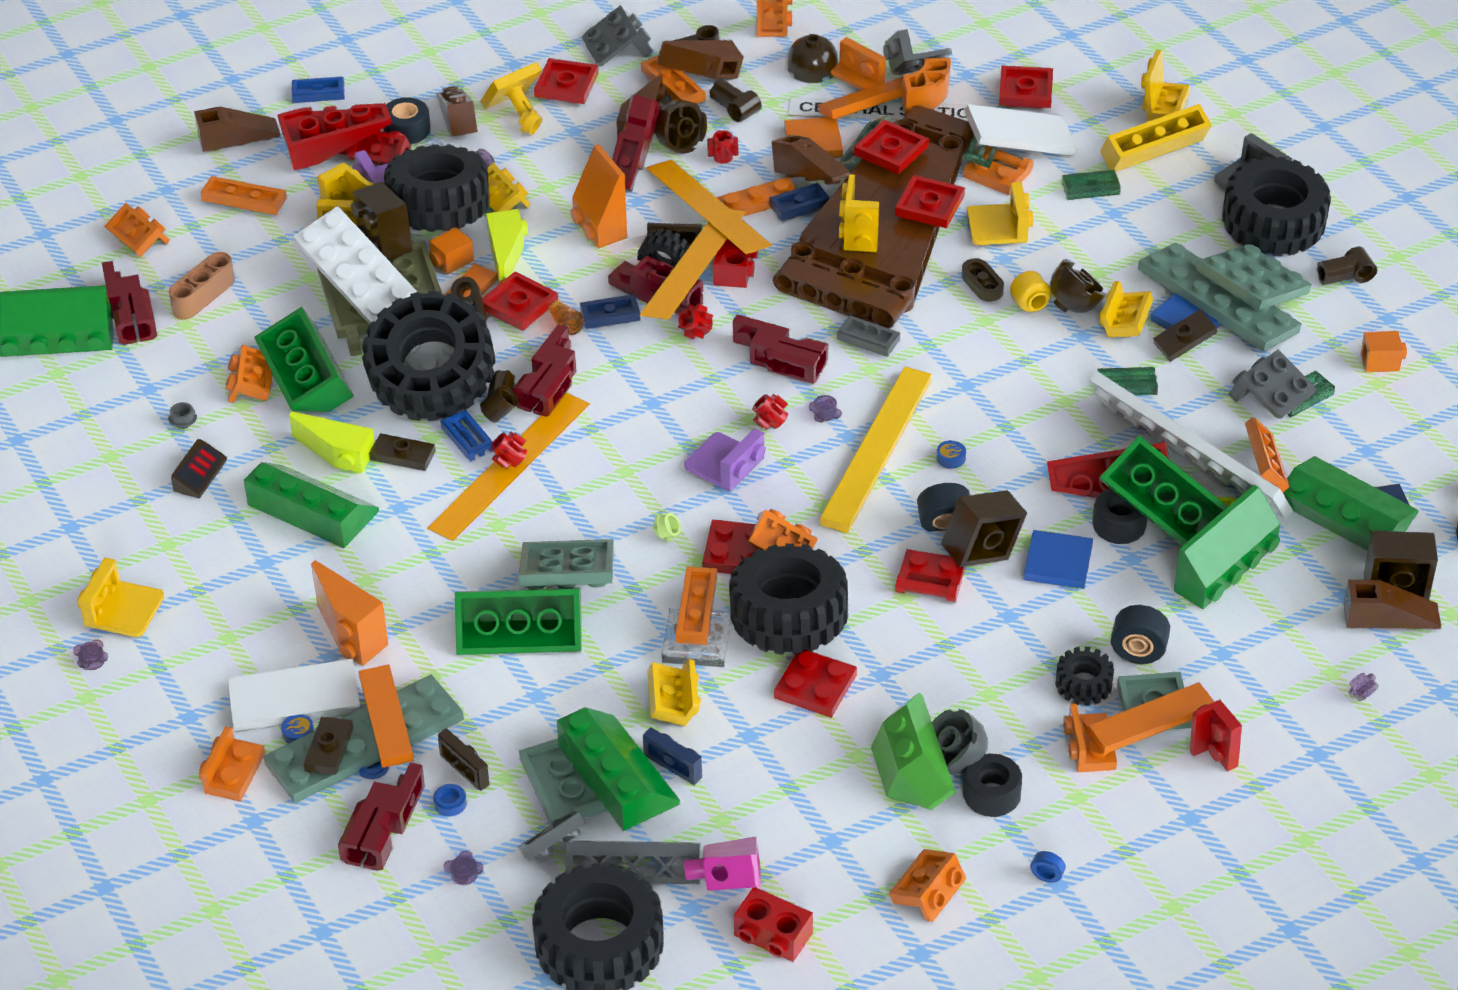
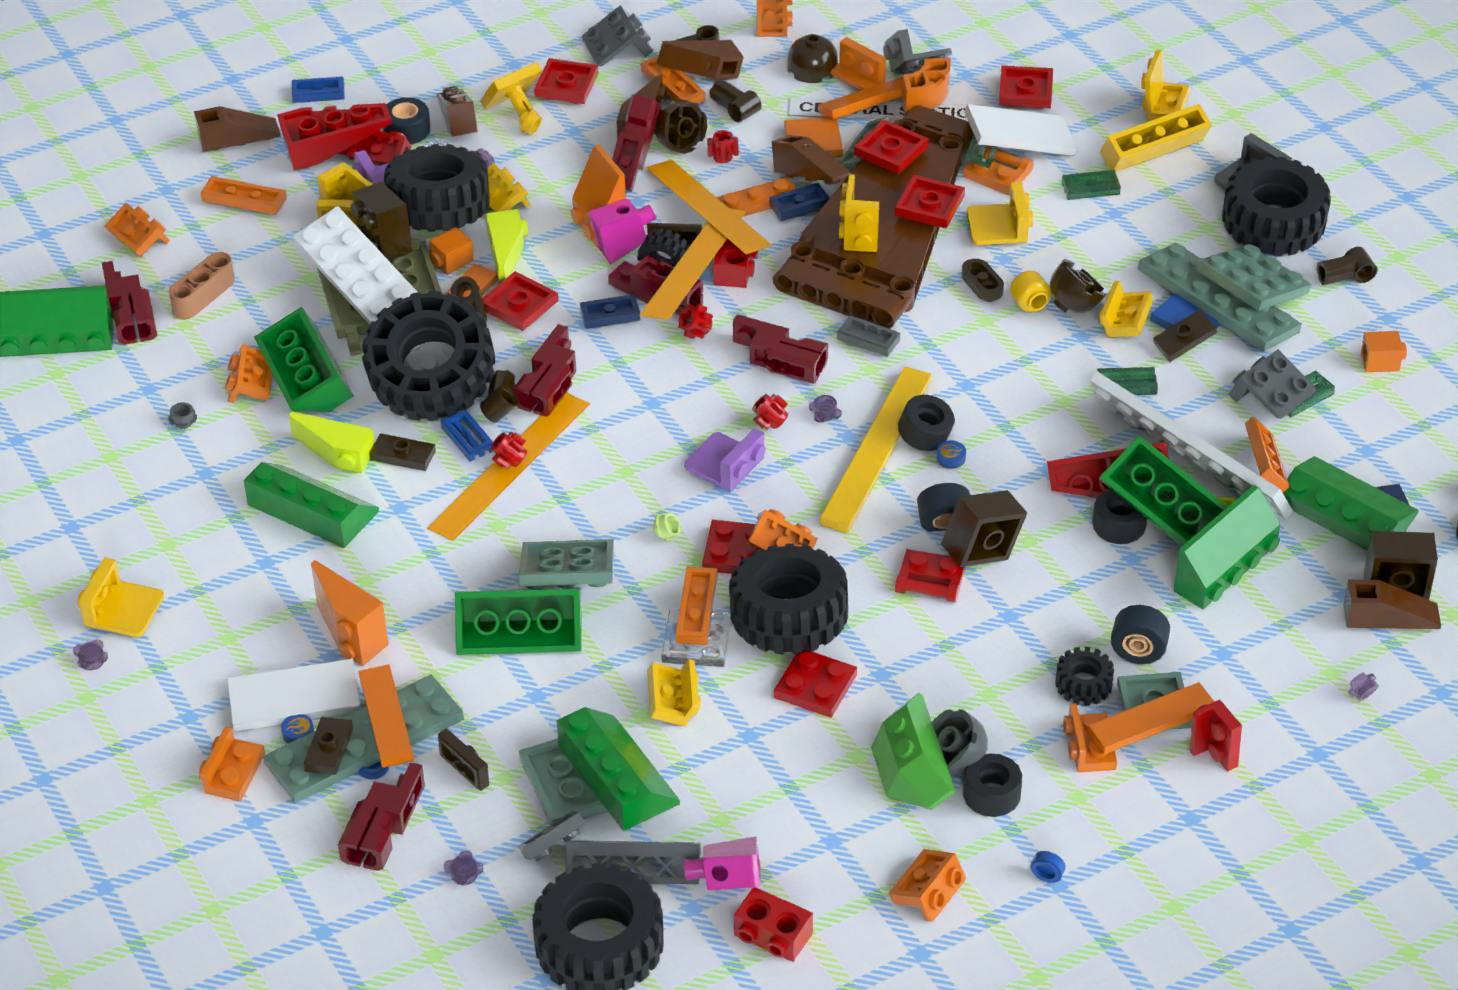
(197, 469): slope -> none
(450, 800): blue tile -> none
(566, 316): clear orange cone -> none
(619, 228): none -> dark pink torso
(672, 755): dark blue plate -> none
(930, 410): none -> black tyre
(1058, 559): blue tile -> none

